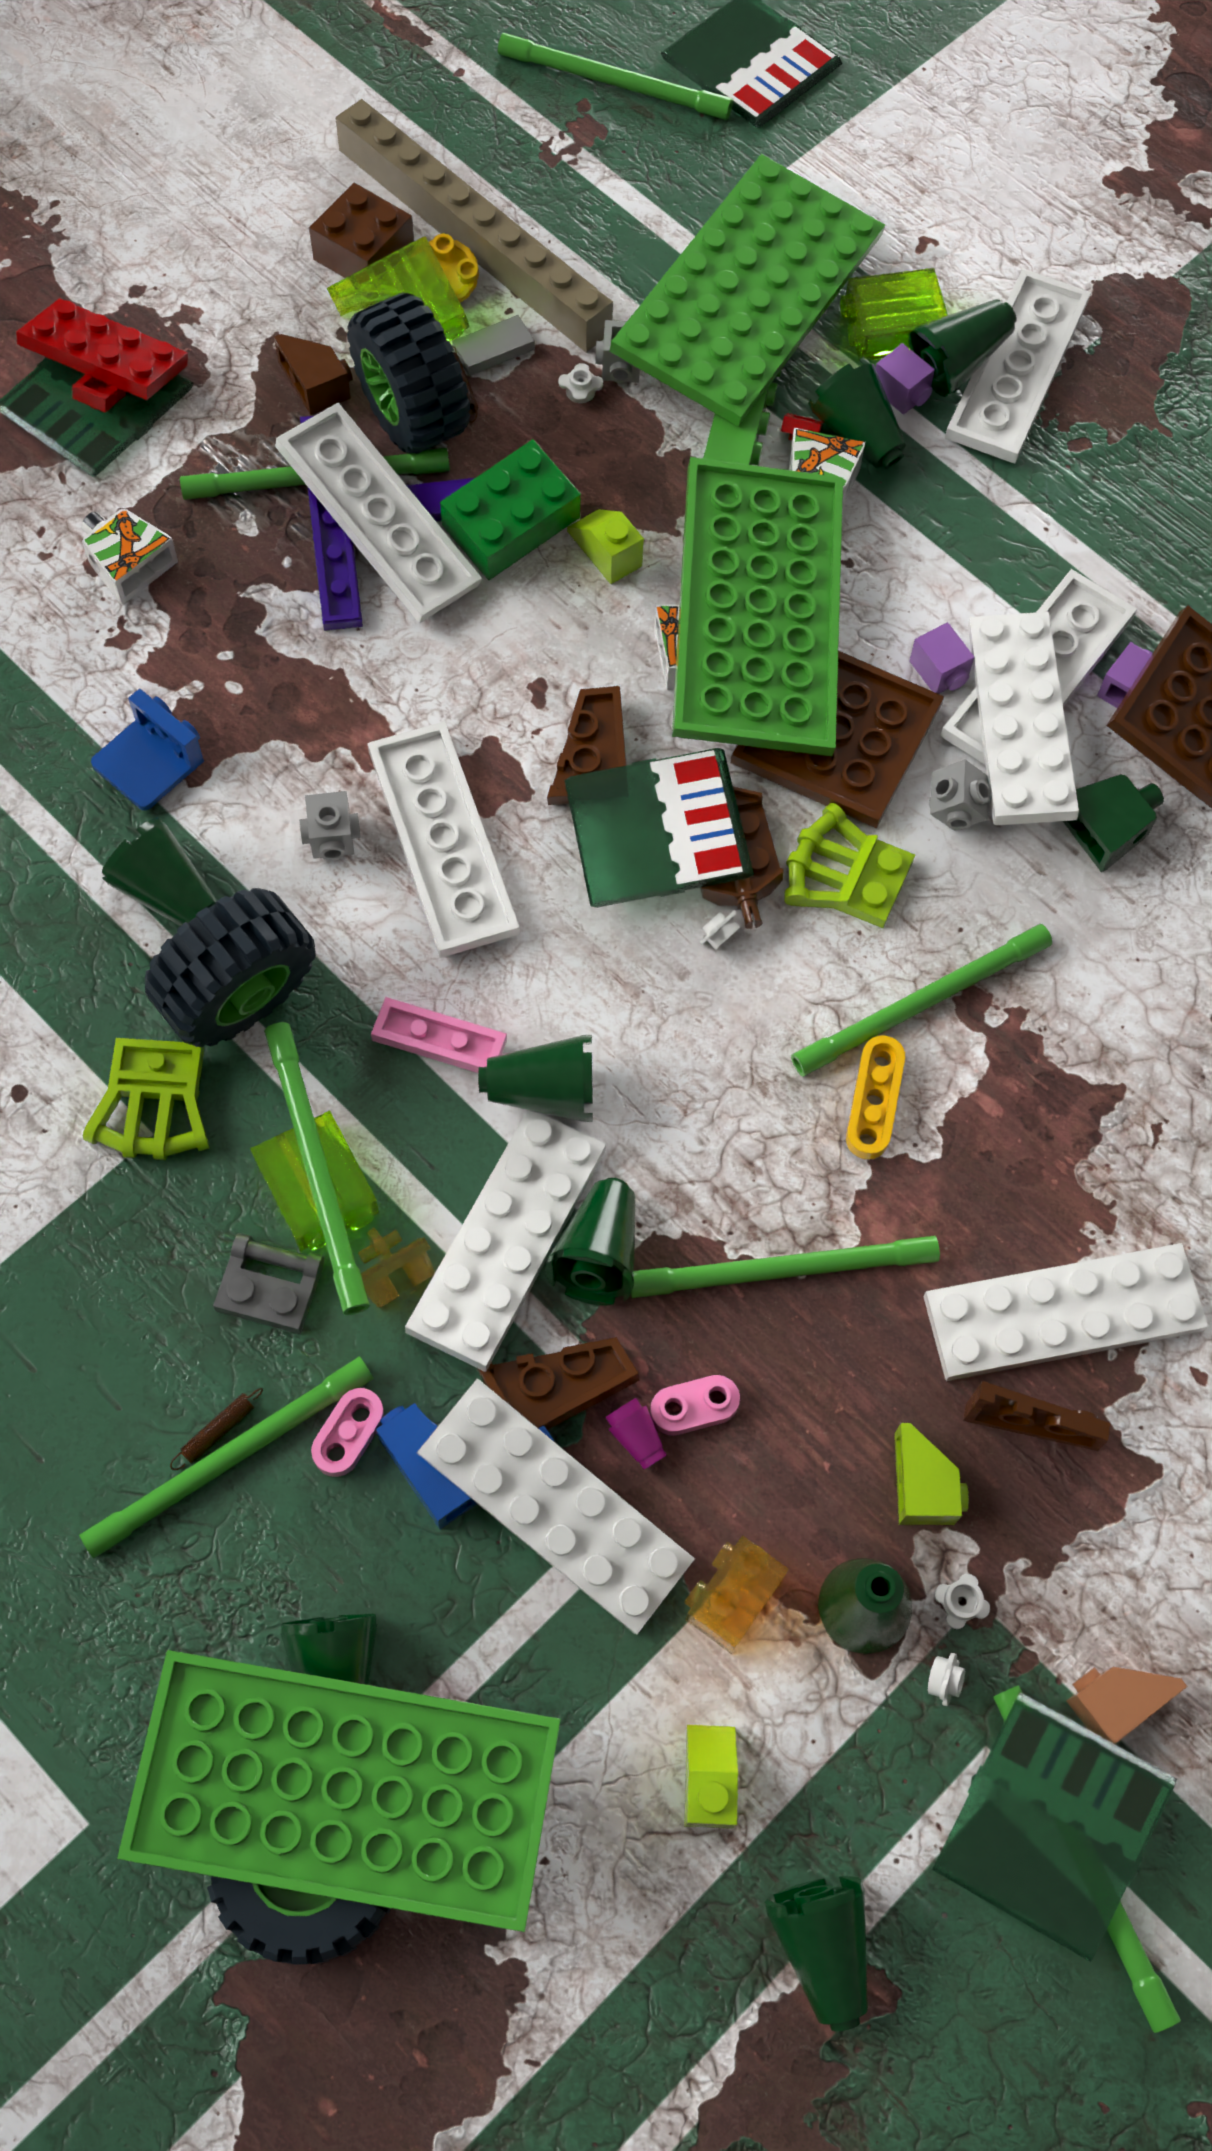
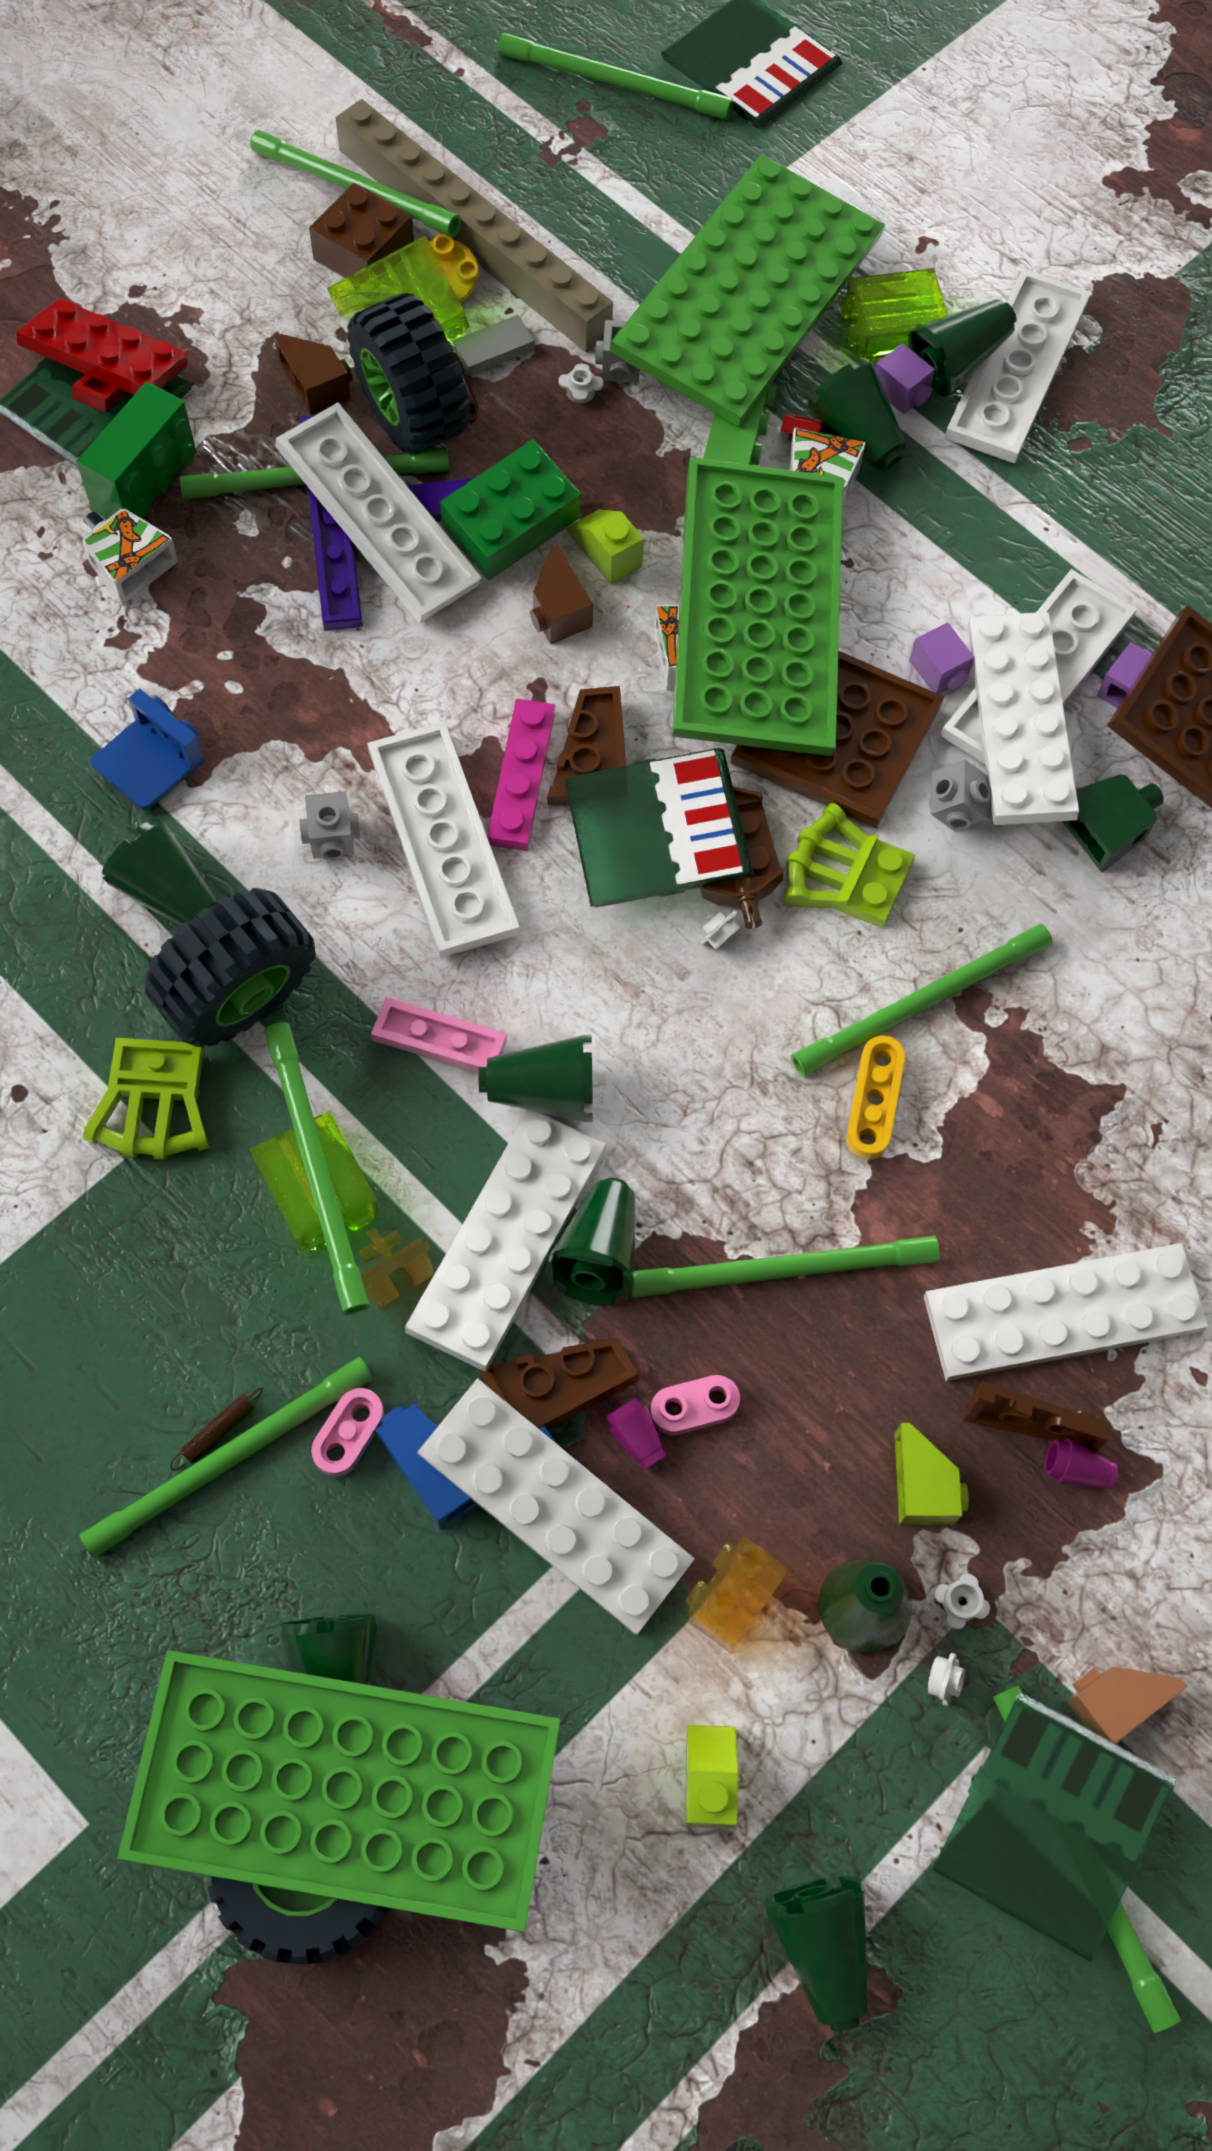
(137, 453): none -> green brick
(264, 1297): flat silver plate -> none
(280, 151): none -> bright green piece
(521, 775): none -> dark pink plate
(560, 600): none -> reddish brown slope
(1078, 1465): none -> magenta cone

